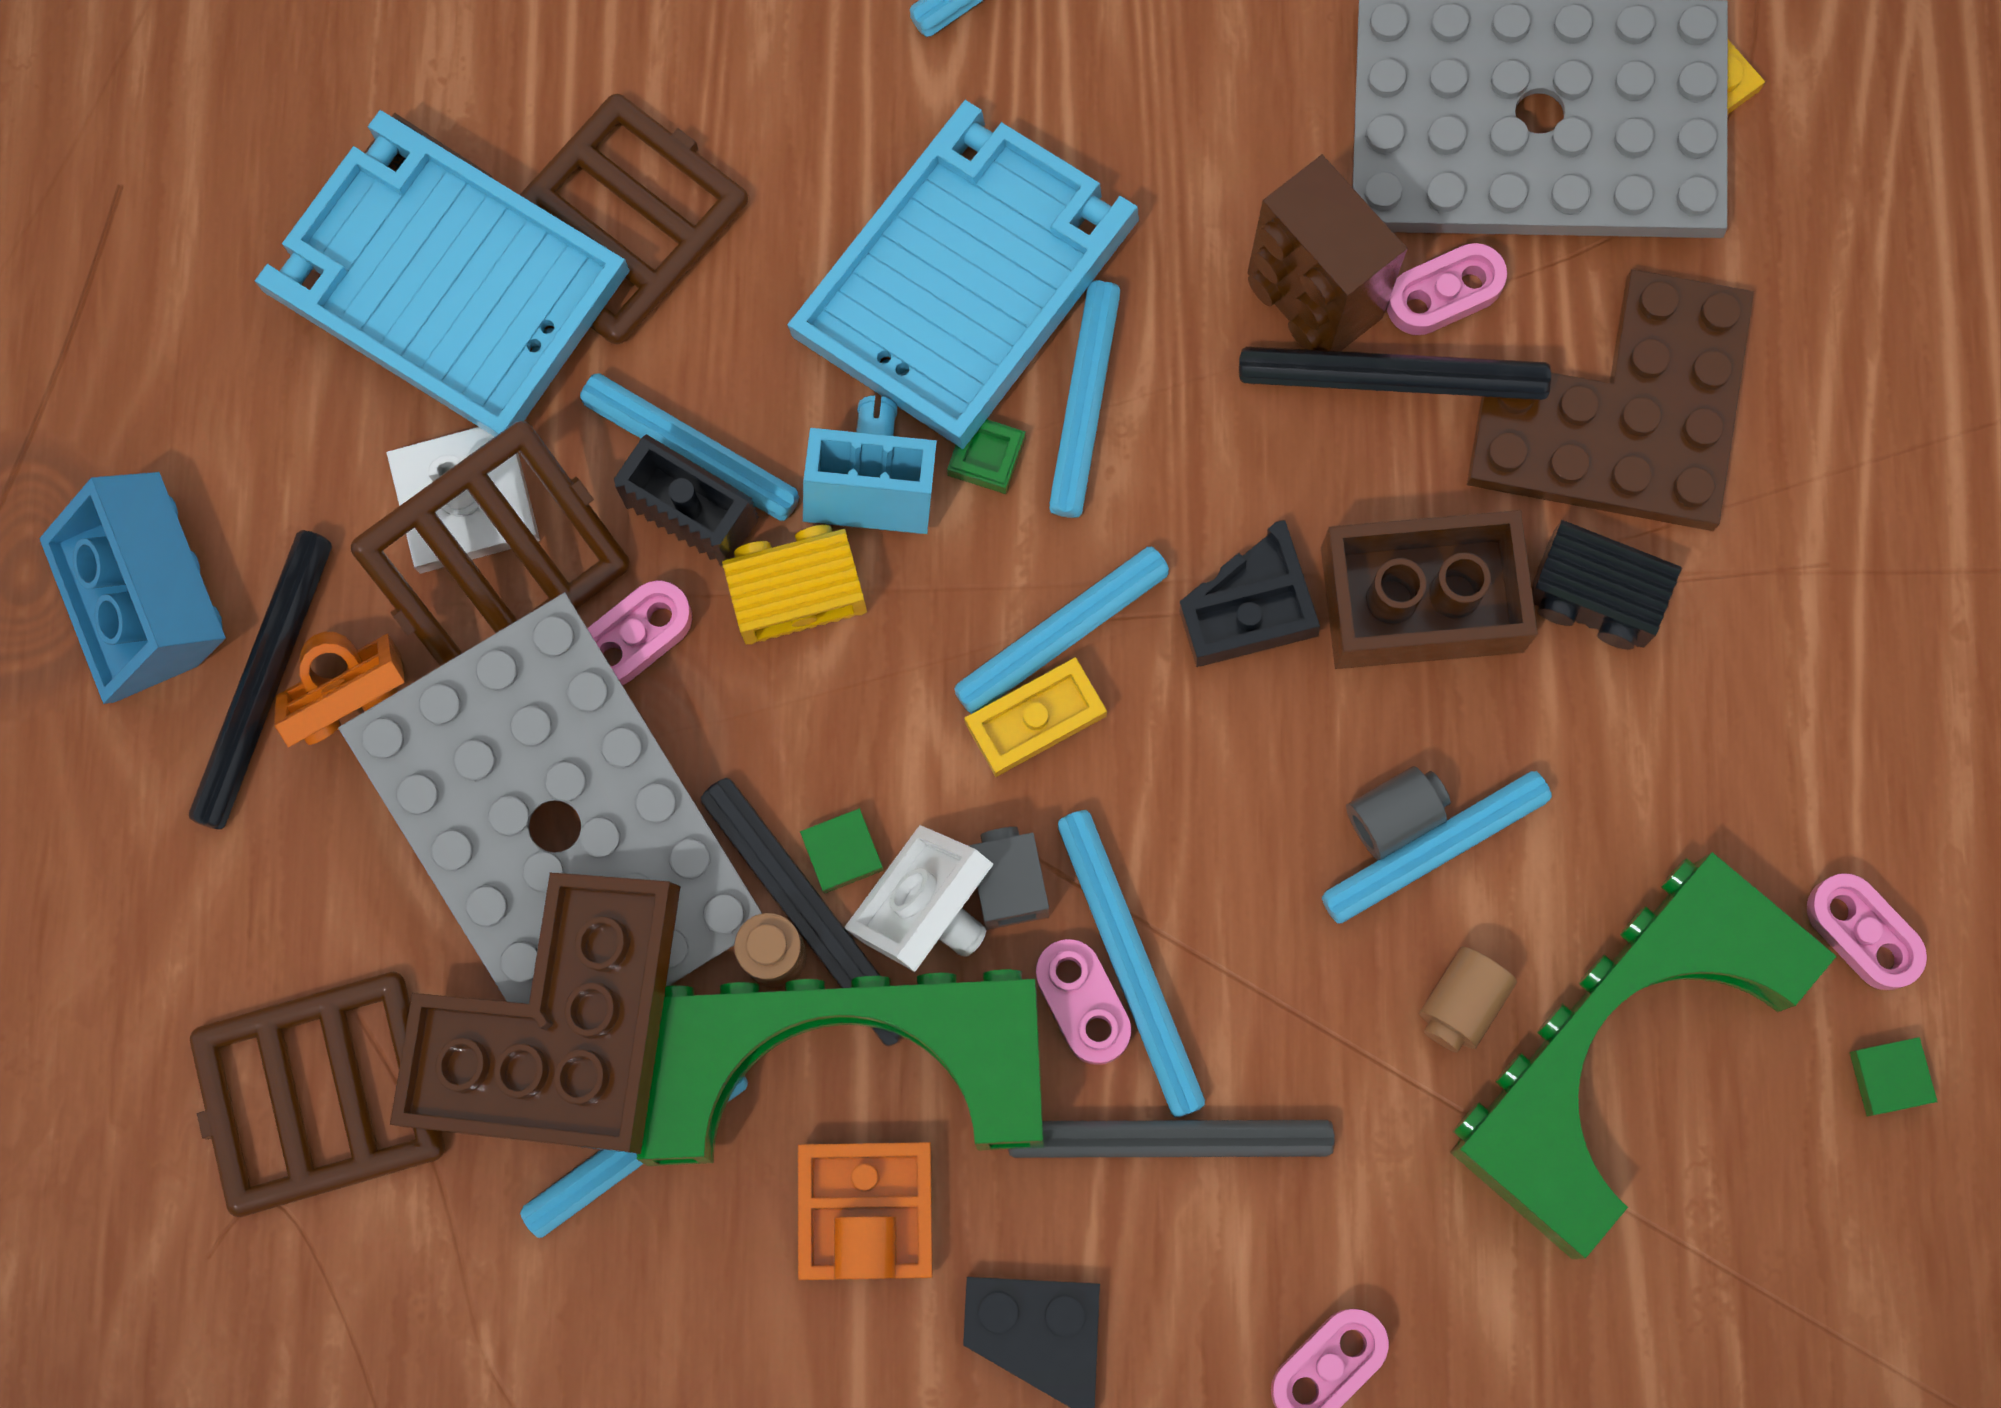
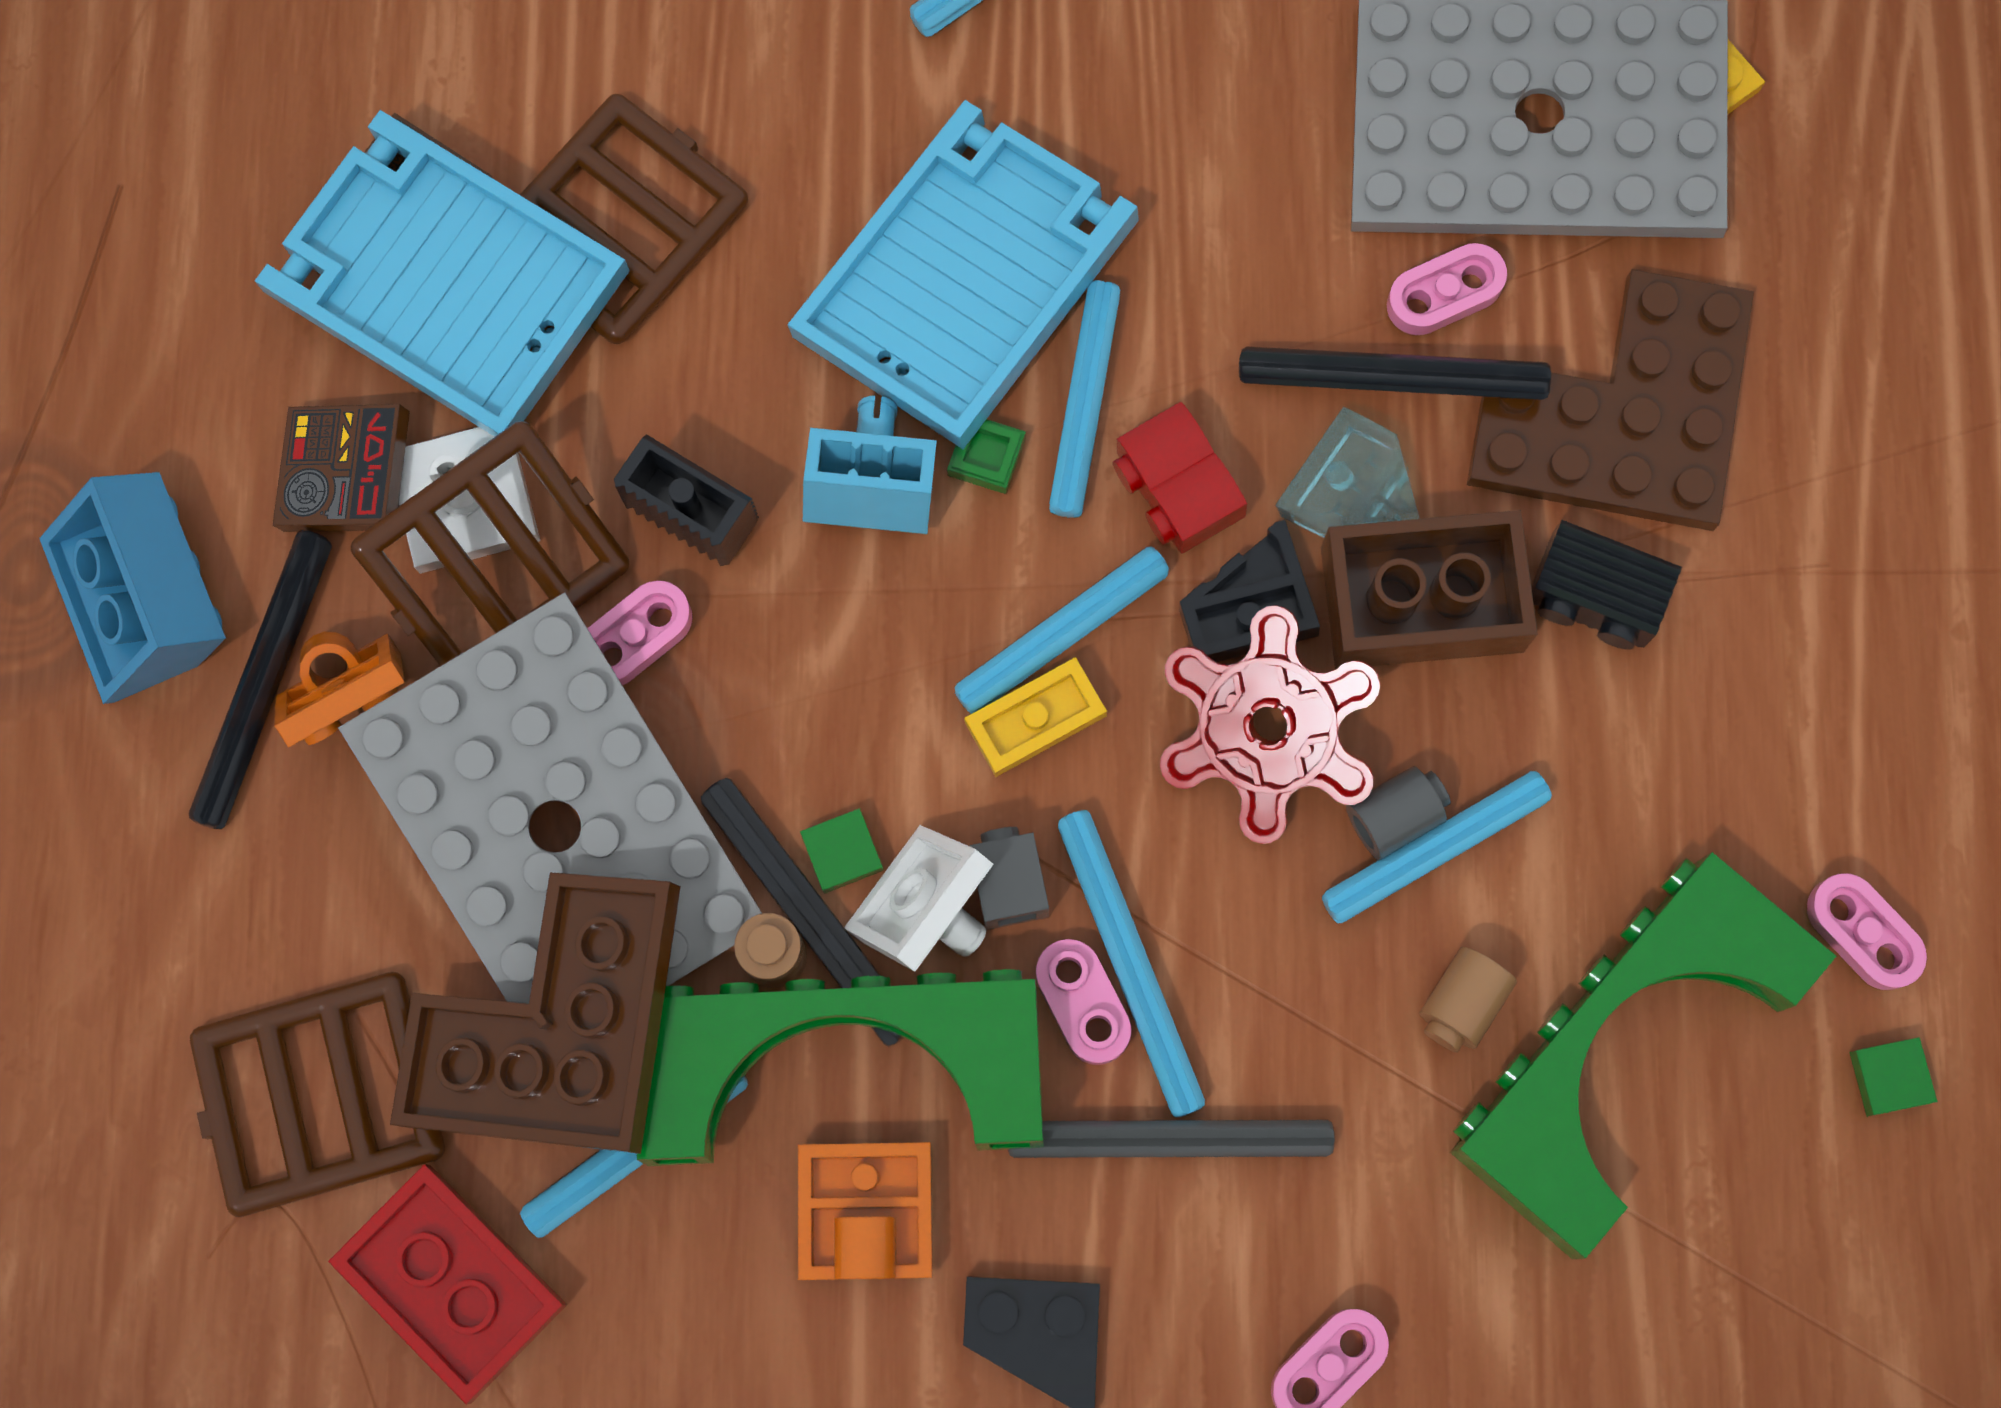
(340, 466): none -> tile
(447, 1283): none -> red plate
(644, 418): medium azure axle -> none
(793, 584): yellow brick -> none
(1179, 478): none -> red brick
(1262, 768): none -> plate
(1323, 258): reddish brown brick -> none
(1350, 479): none -> clear light blue slope

